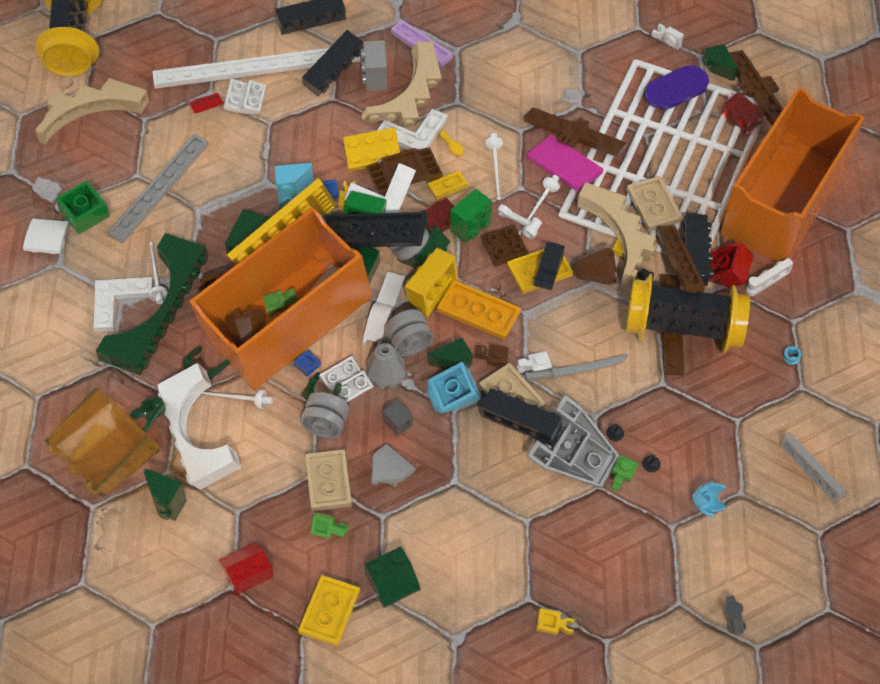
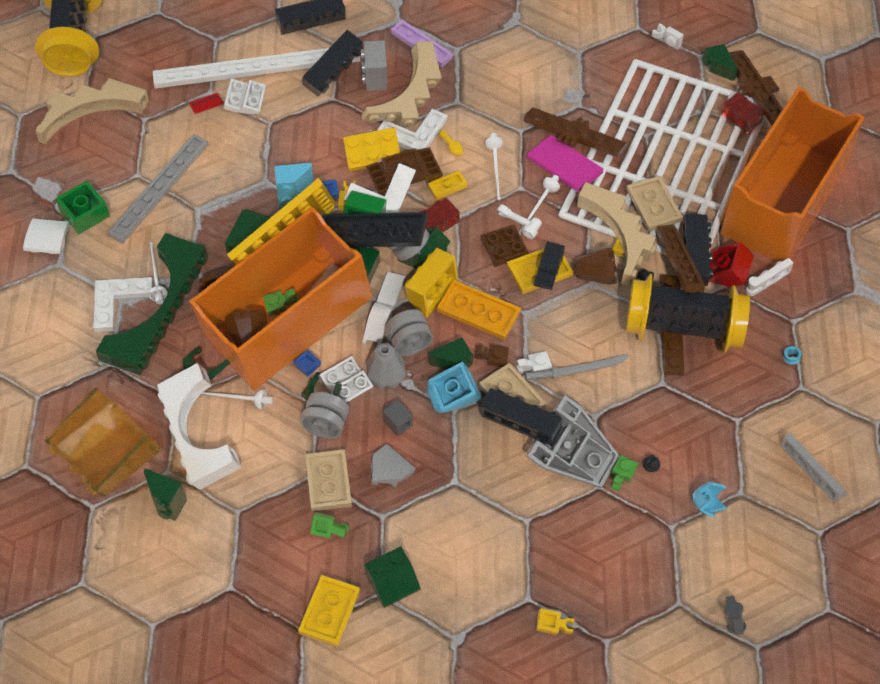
(151, 409): dark green helmet -> none
(246, 568): red slope -> none
(471, 216): green brick -> none
(615, 432): black piece -> none
(677, 87): dark purple tile -> none

